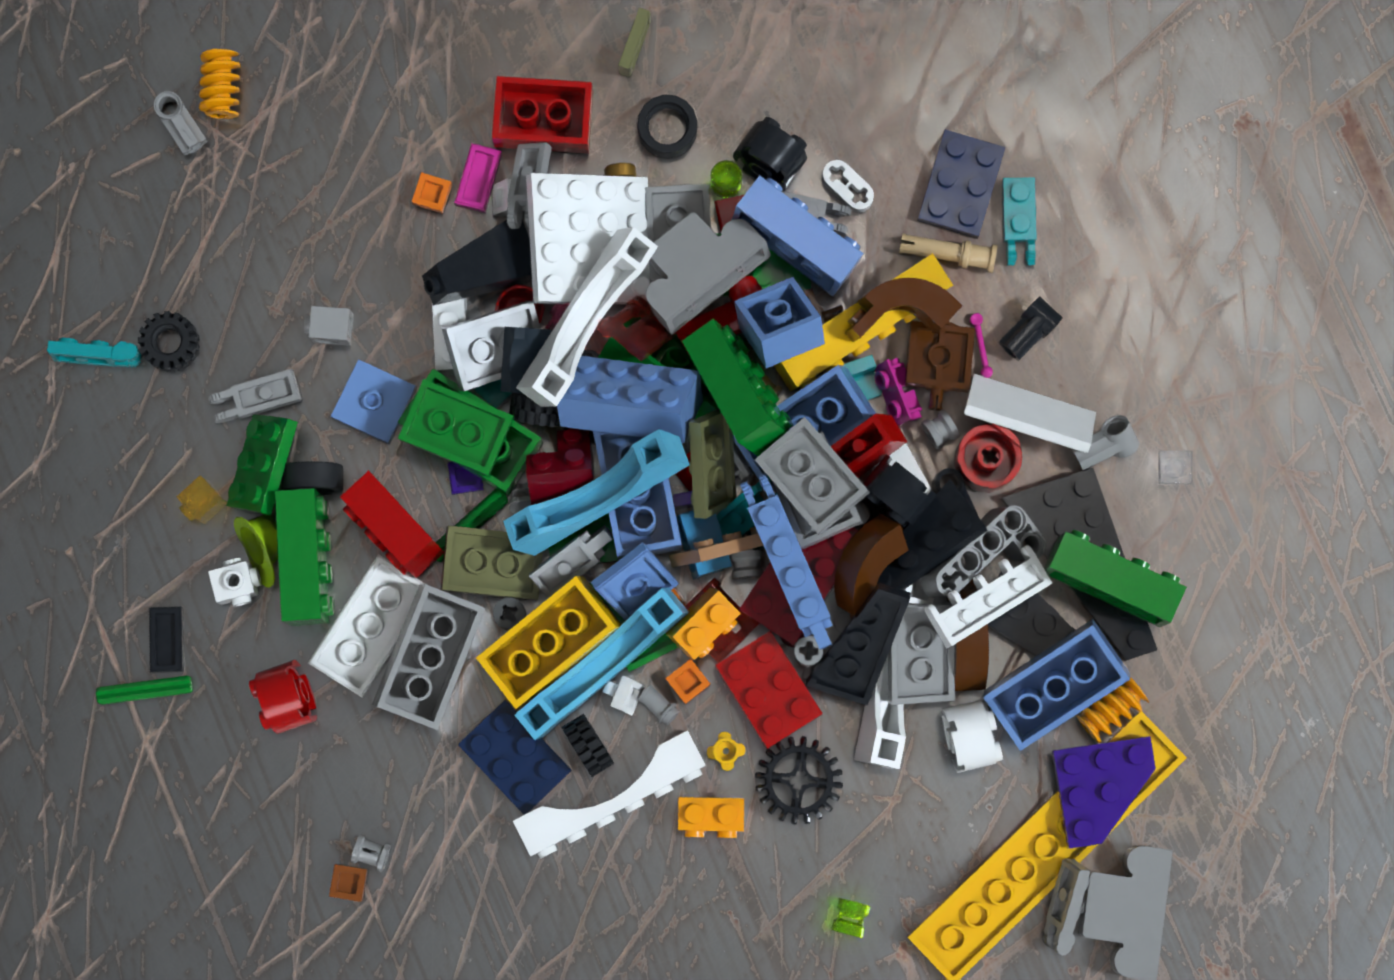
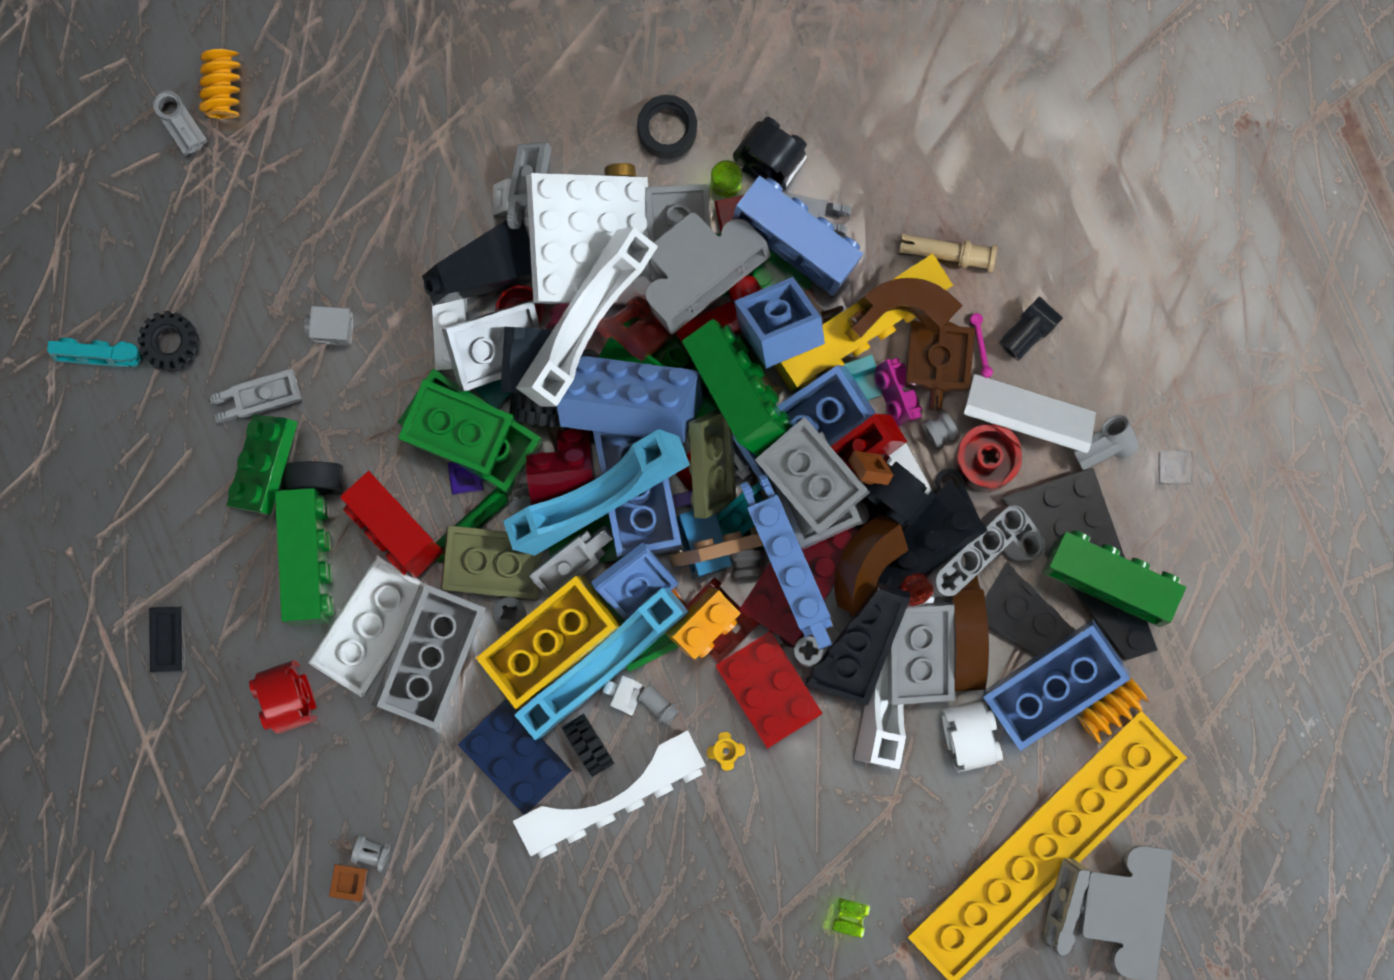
(144, 690): green axle -> none
(201, 500): clear yellow brick -> none
(225, 577): white brick -> none
(260, 544): lime piece -> none
(373, 401): medium blue plate -> none
(431, 193): orange plate -> none
(478, 178): dark pink tile -> none
(543, 112): red brick -> none
(634, 42): olive tile -> none
(688, 681): orange plate -> none
(711, 814): light orange brick -> none
(802, 752): black gear -> none
(842, 191): white beam -> none
(870, 468): none -> dark orange plate
(919, 588): none -> clear red bush
(961, 184): dark blue plate -> none
(990, 599): white hinge -> none
(1019, 217): teal hinge -> none
(1099, 785): dark purple plate -> none

